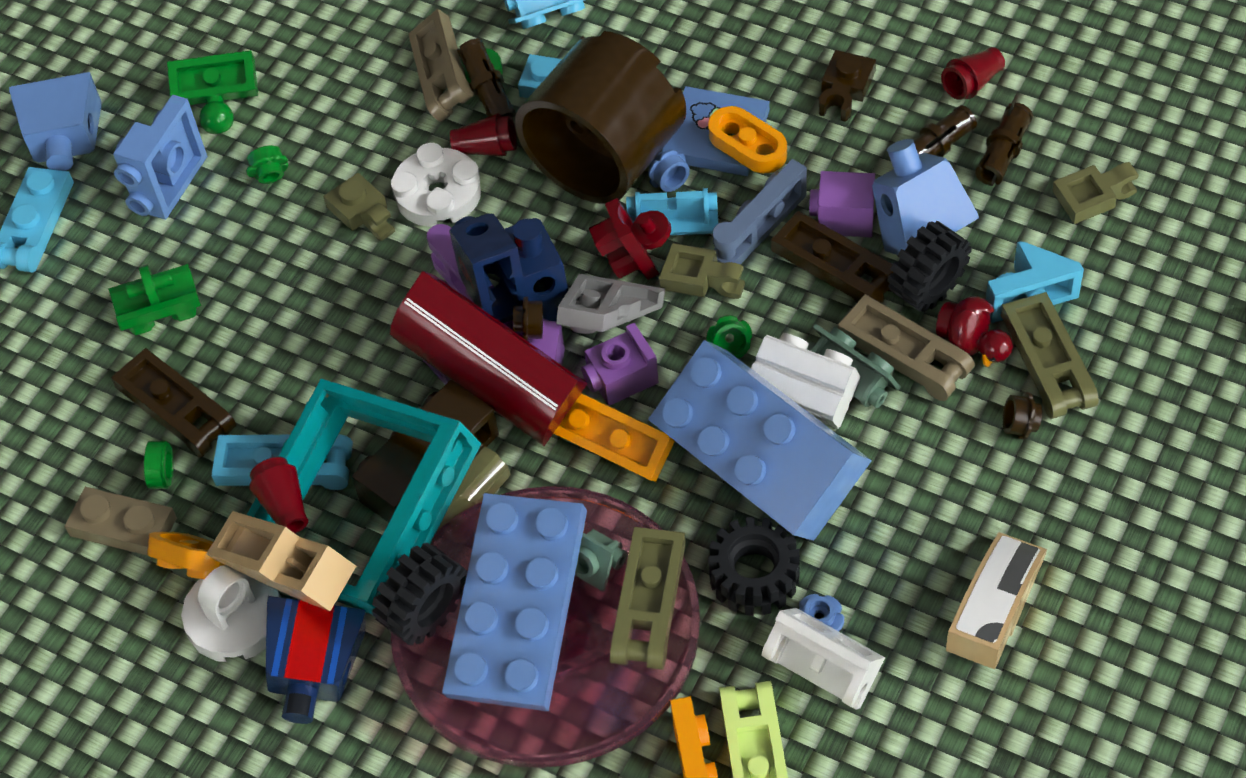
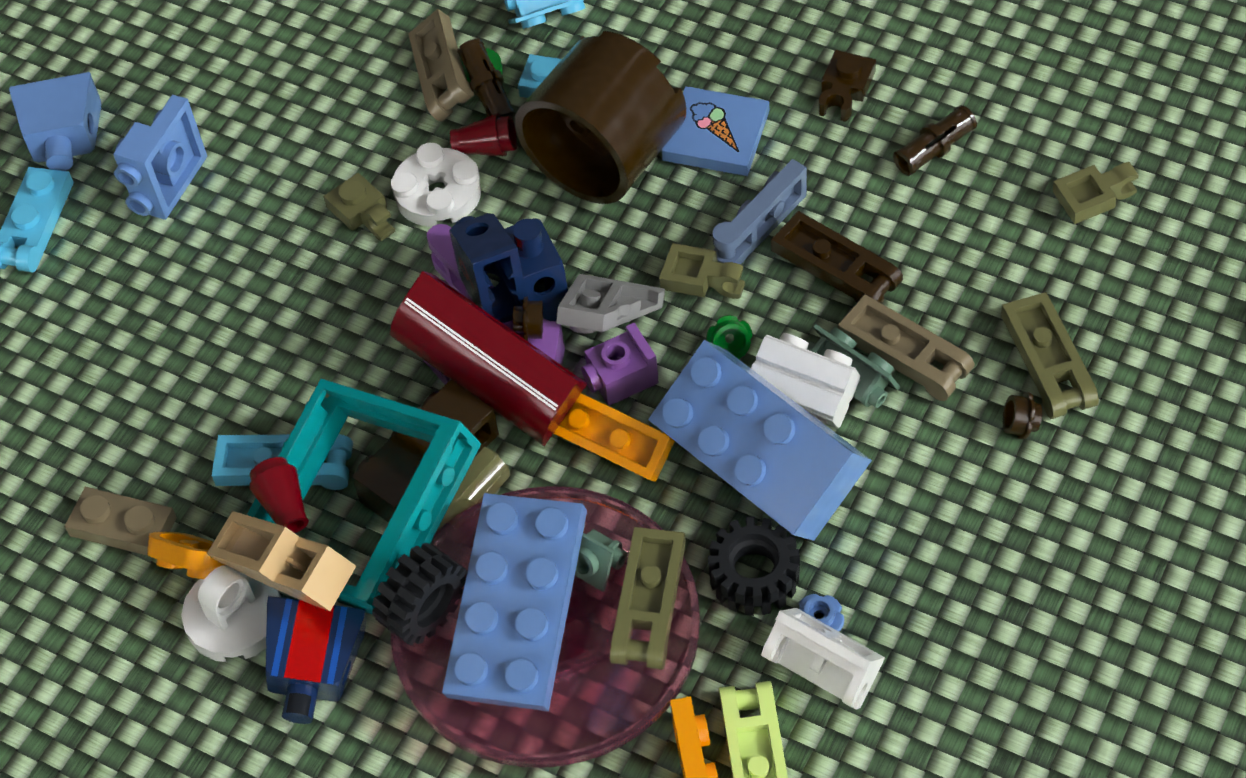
(155, 297): green hips -> none
(158, 465): green tile -> none
(173, 401): dark brown plate -> none
(212, 82): green plate -> none
(267, 164): green plate -> none
(627, 241): dark red hips -> none
(668, 170): medium blue plate -> none
(687, 212): medium azure hinge -> none
(754, 142): light orange plate -> none
(844, 202): medium lavender brick -> none
(916, 193): medium blue torso -> none
(929, 266): black tyre -> none
(968, 326): dark red animal -> none
(970, 73): dark red cone -> none
(994, 600): slope -> none
(1004, 144): dark brown pin -> none
(1034, 274): medium azure slope -> none

